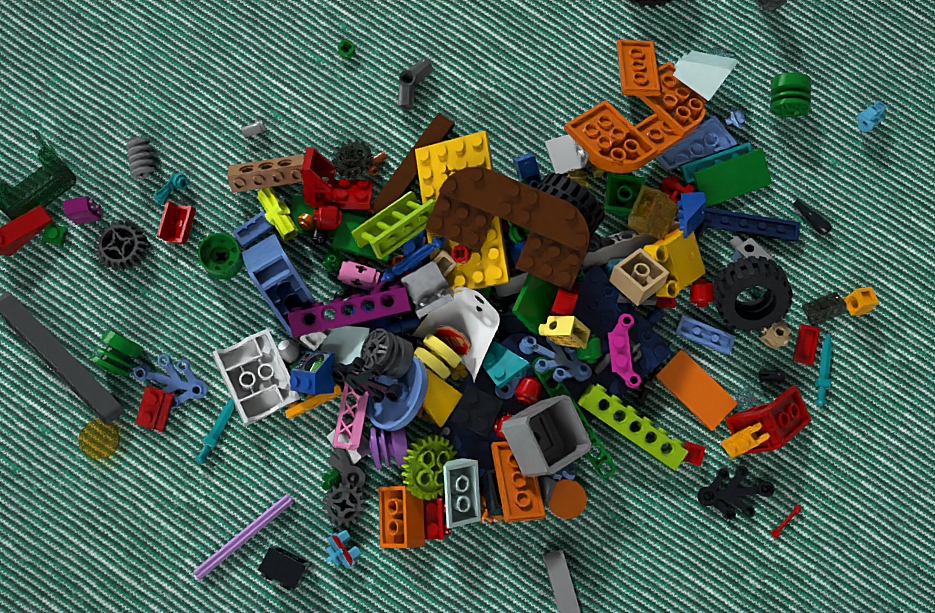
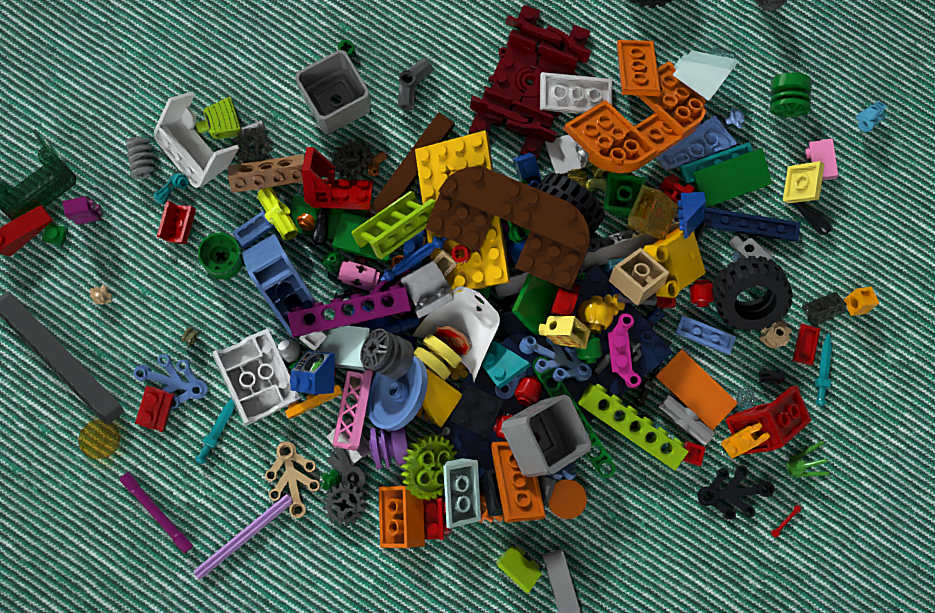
(100, 295): none -> tan plant
(114, 231): dark grey gear -> none
(116, 353): green wheel -> none
(177, 536): none -> magenta piece
(184, 145): none -> white windscreen
(190, 336): none -> olive bush
(220, 120): none -> lime torso
(247, 142): none -> clear smoke gear
(284, 567): black brick -> none
(290, 476): none -> tan plant
(327, 217): red head -> none
(333, 78): none -> light grey plate
(344, 372): black plant -> none
(347, 557): medium azure hips -> none
(518, 568): none -> lime slope
(519, 66): none -> dark red piece
(572, 92): none -> white tile
(595, 314): none -> yellow plant
(596, 183): none -> yellowish green arm
(614, 304): none -> yellow plant
(686, 420): none -> light grey piece
(797, 467): none -> bright green plant
(803, 182): none -> light yellow tile
(824, 152): none -> bright pink brick

